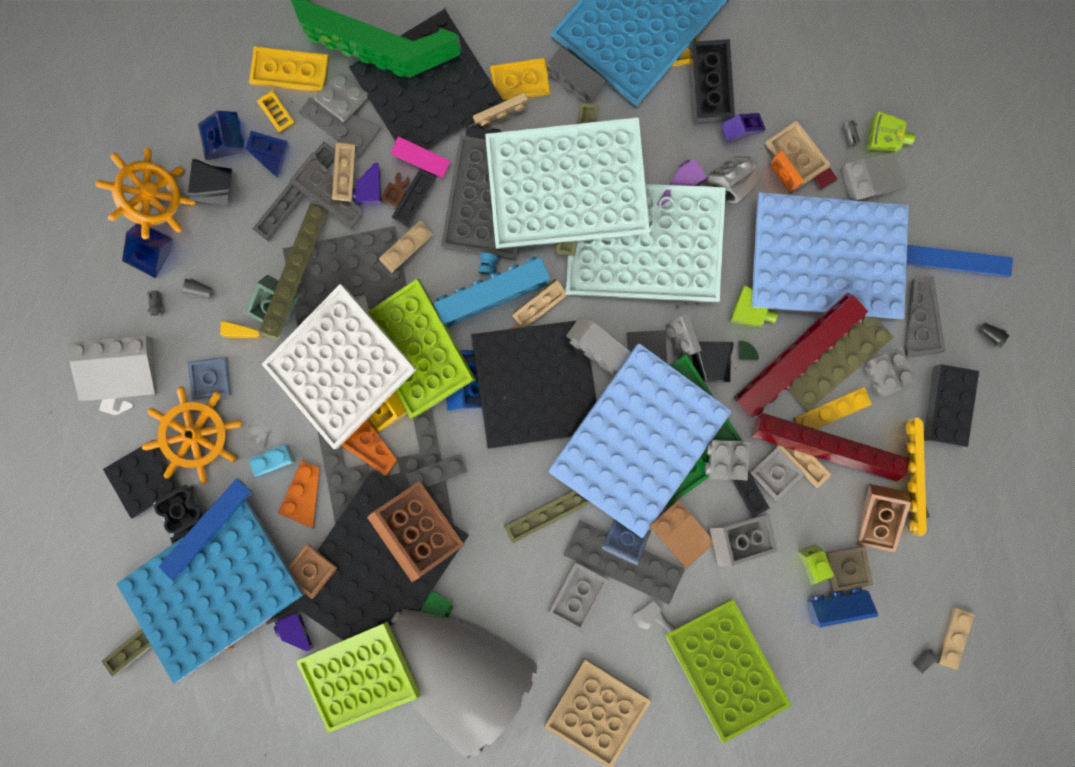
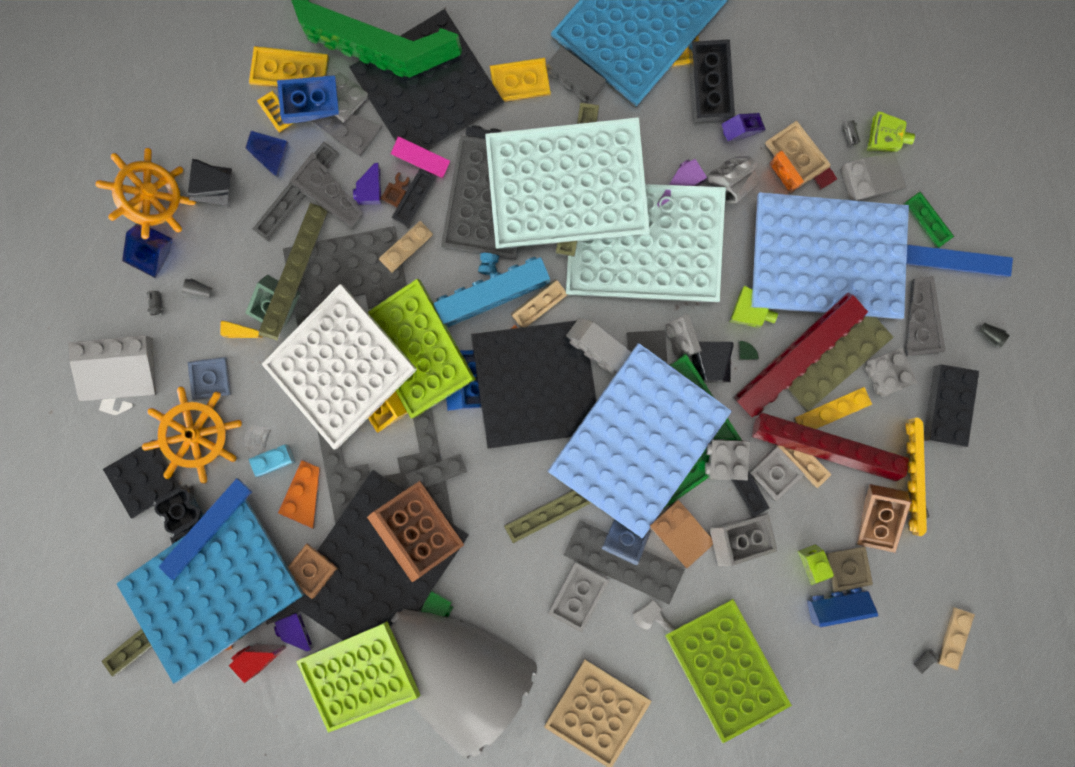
(221, 135): clear blue slope -> none
(252, 660): none -> red slope
(307, 99): none -> blue slope
(343, 172): tan plate -> none
(371, 448): orange wing -> none
(501, 111): tan plate -> none
(929, 220): none -> green tile

